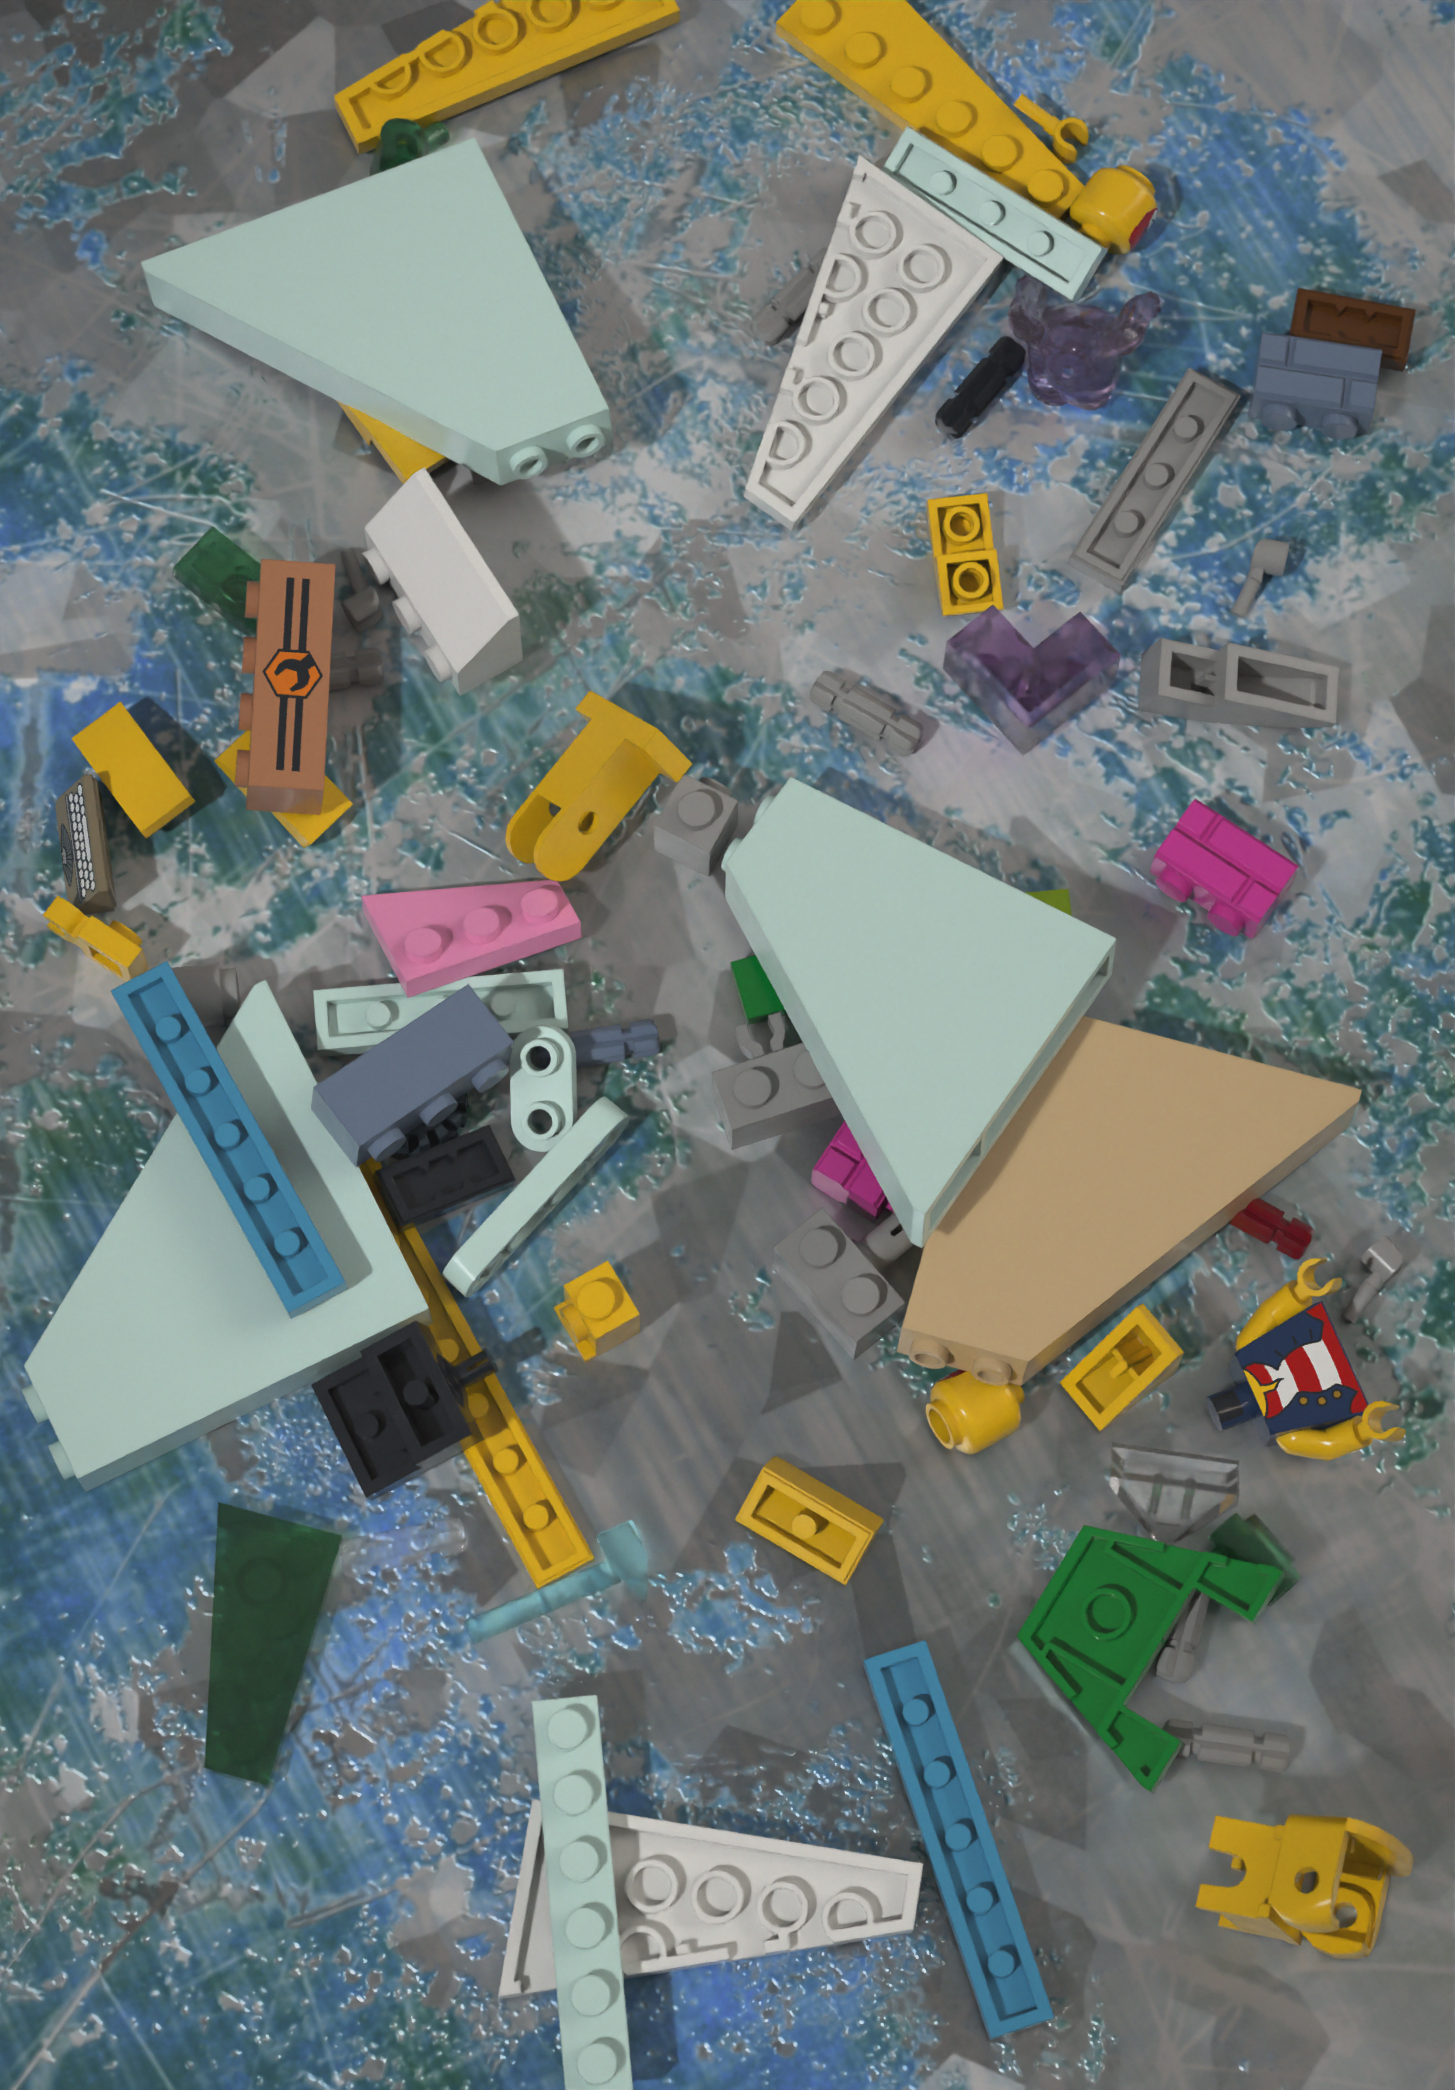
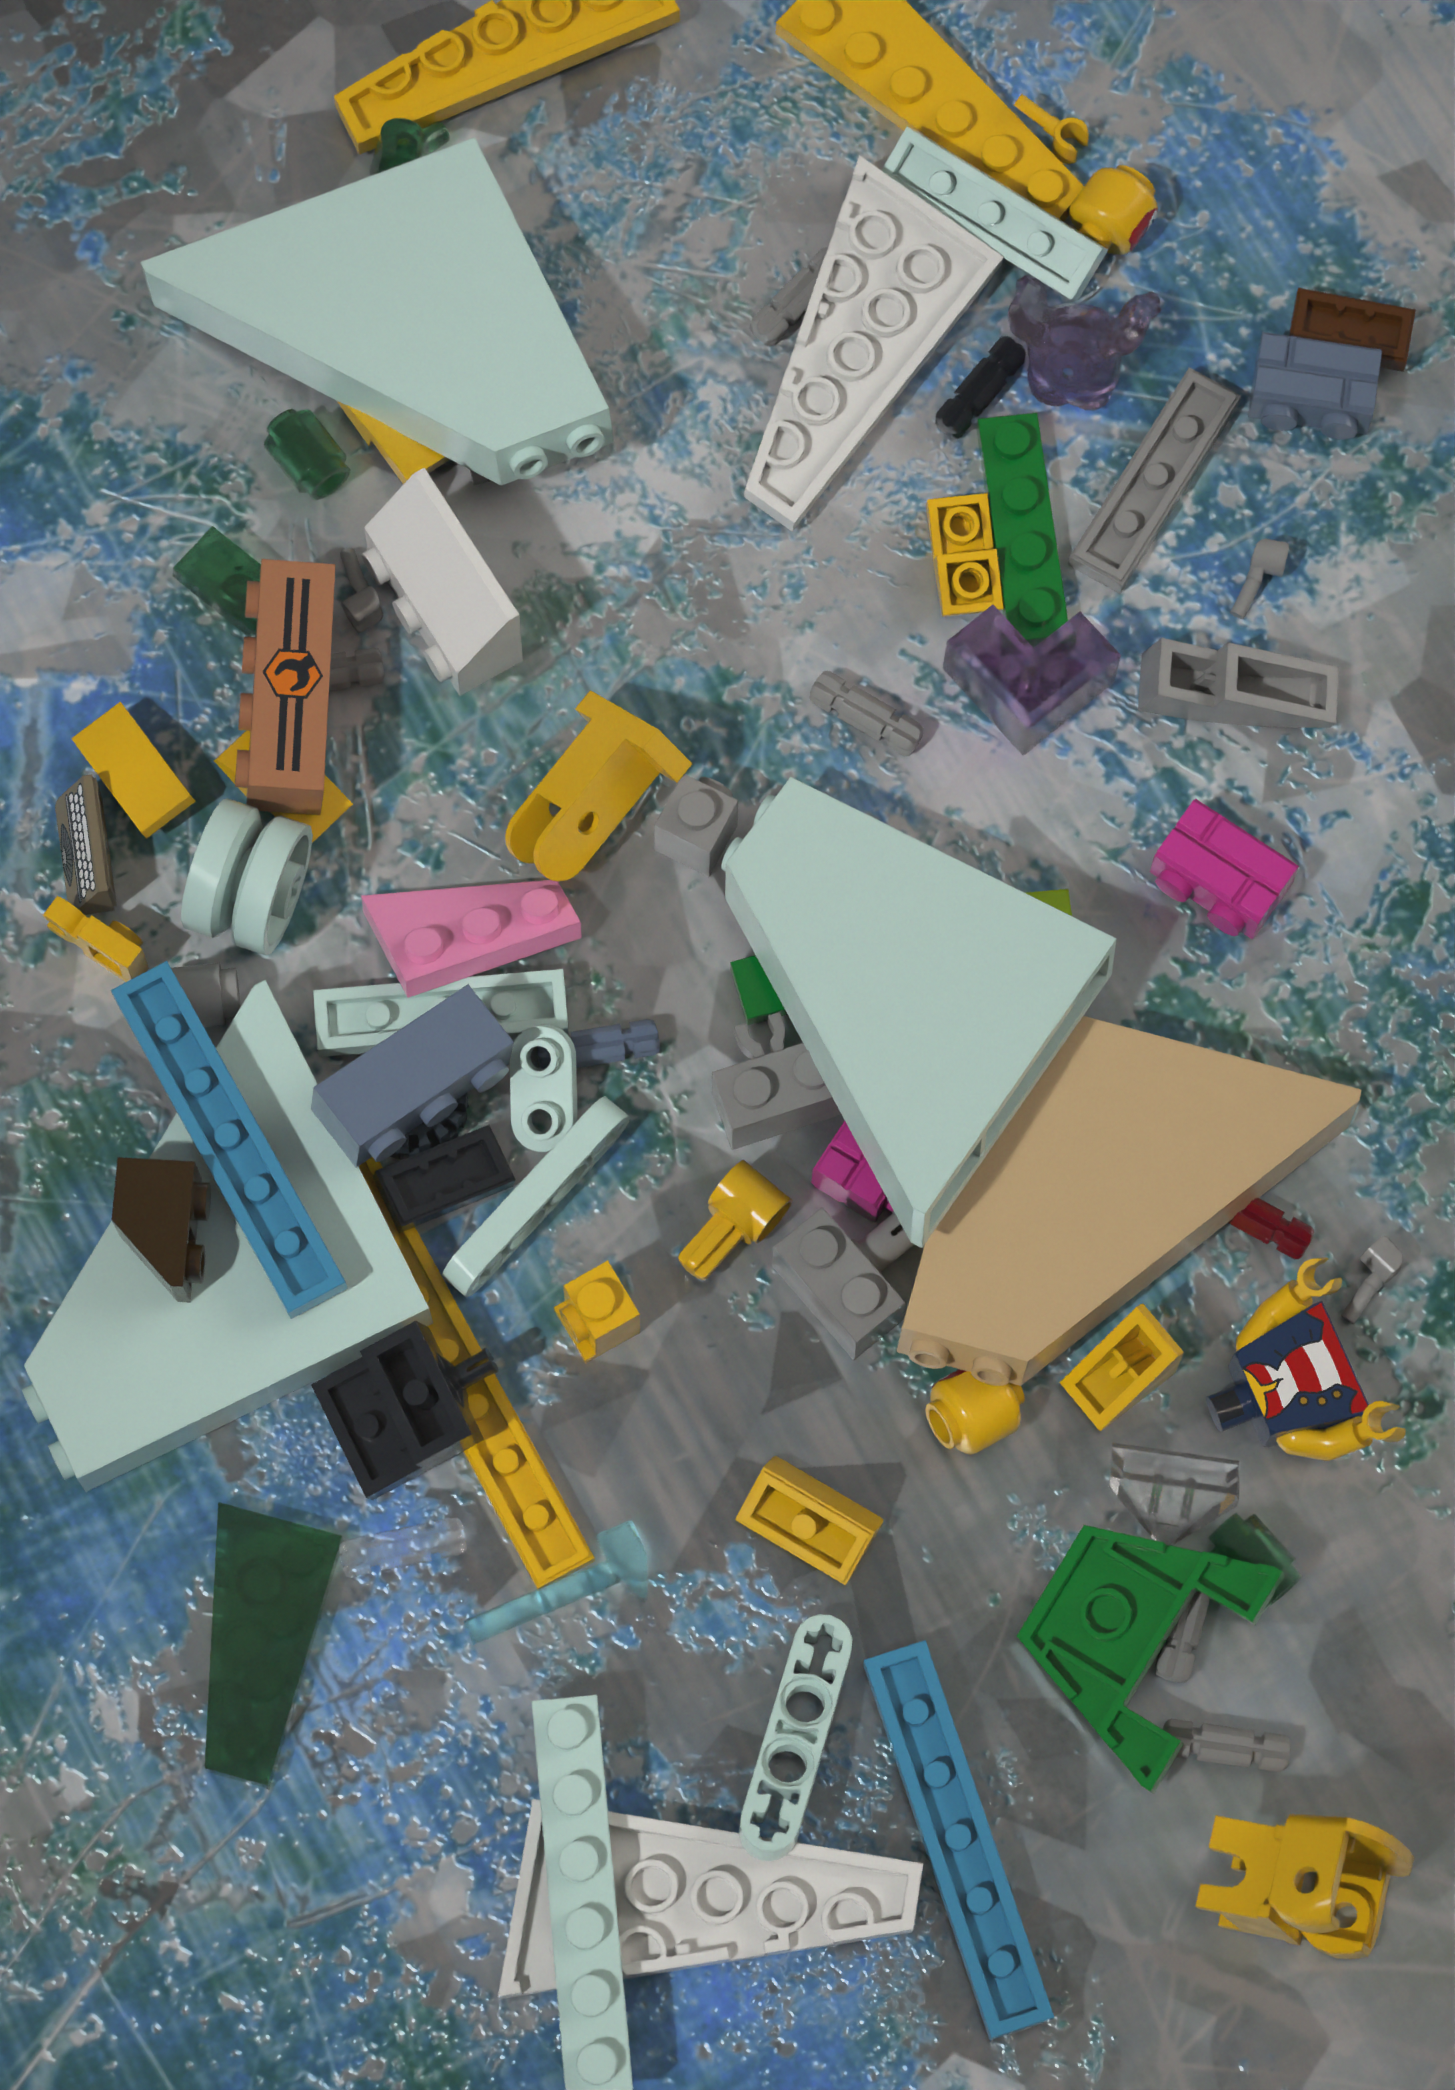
(158, 1218): none -> dark brown slope
(246, 876): none -> light aqua wheel
(306, 453): none -> clear green brick
(743, 1210): none -> yellow axle
(794, 1736): none -> light aqua beam
(1022, 524): none -> green plate

